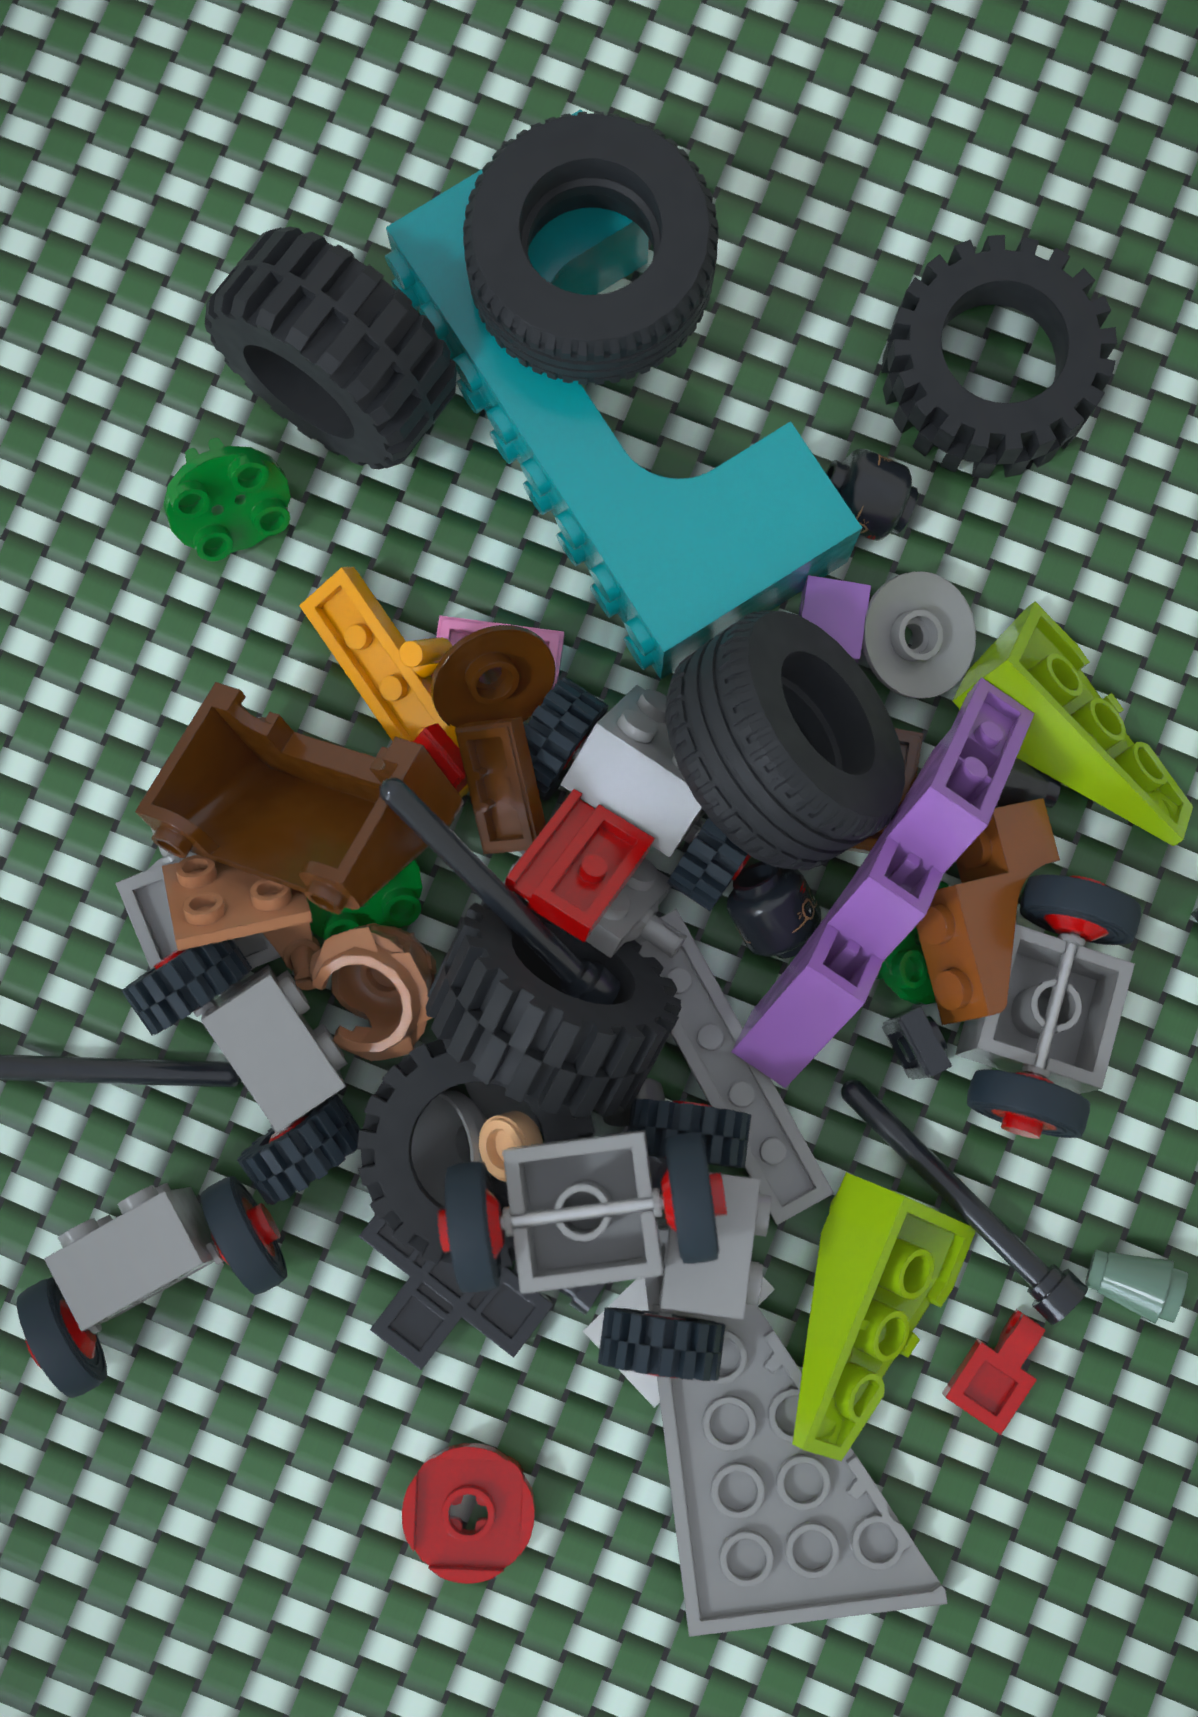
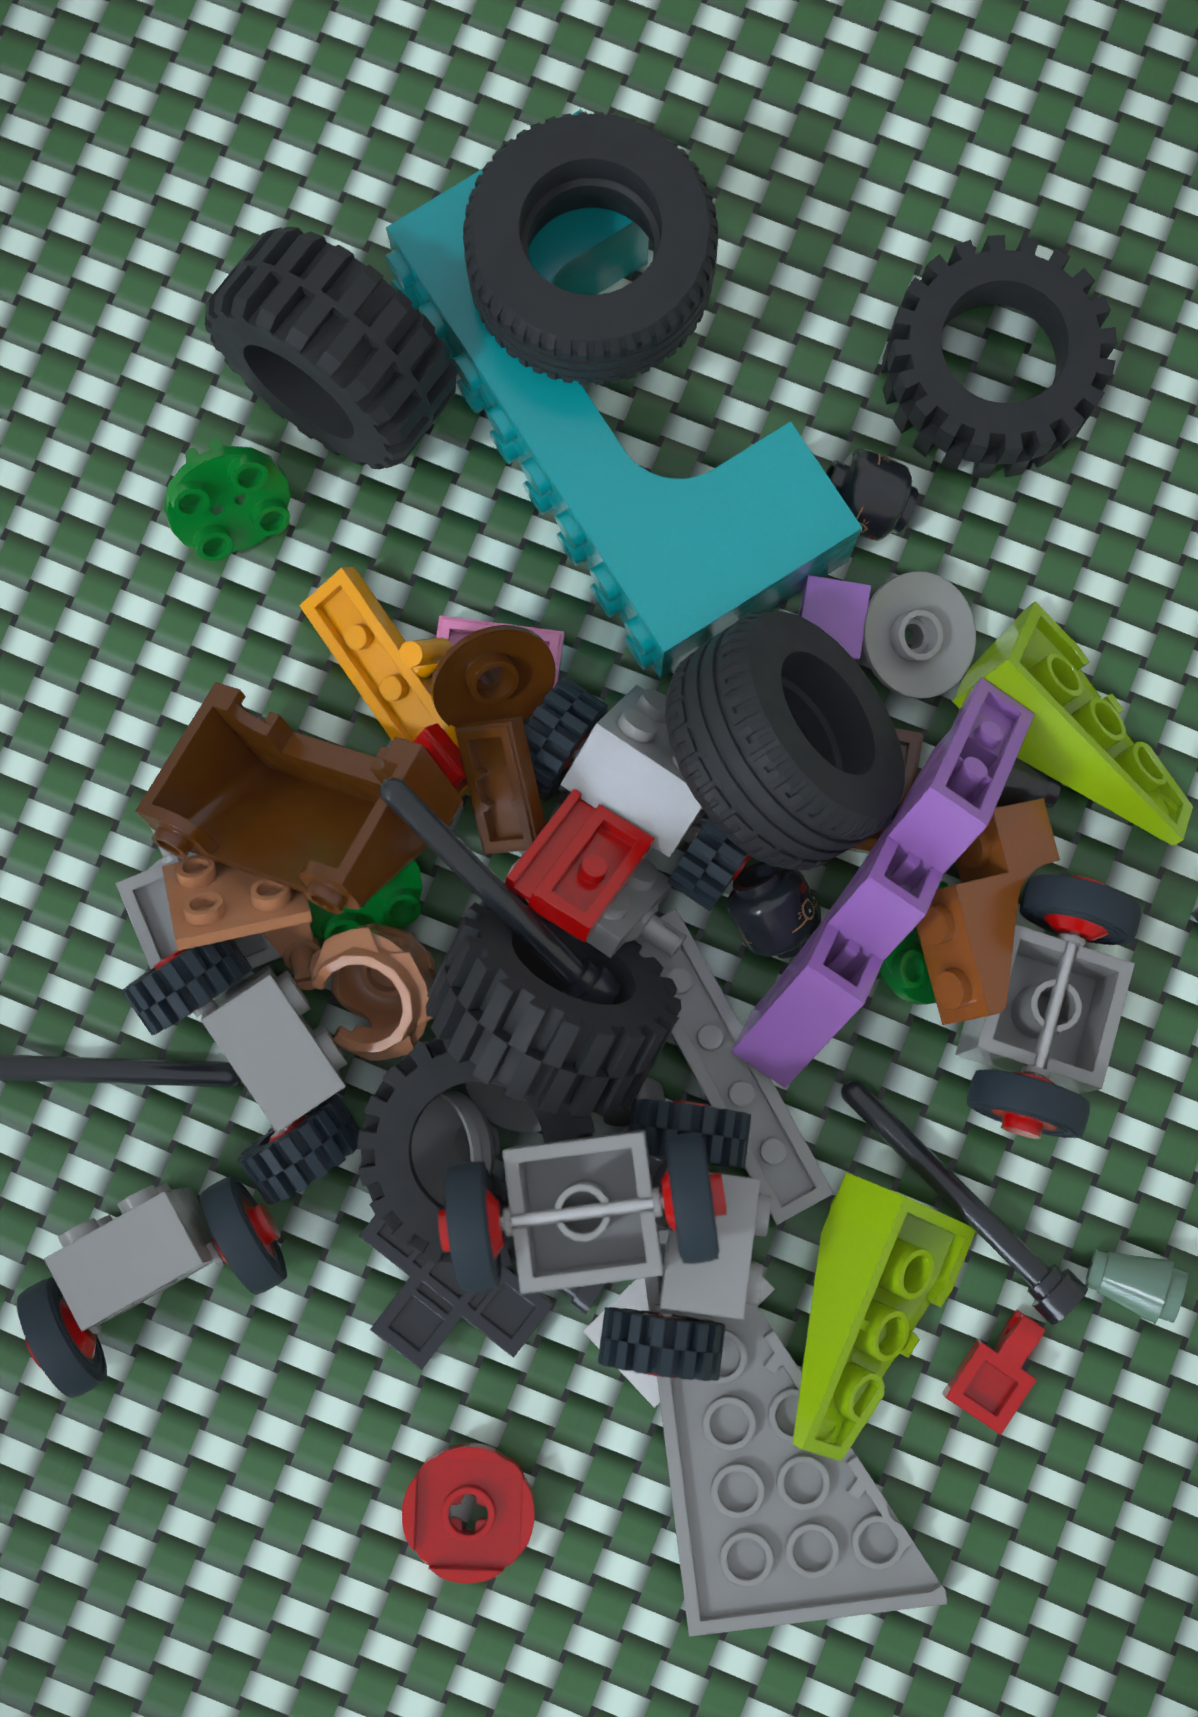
(503, 1132): light nougat tile -> none
(917, 1043): black plate -> none

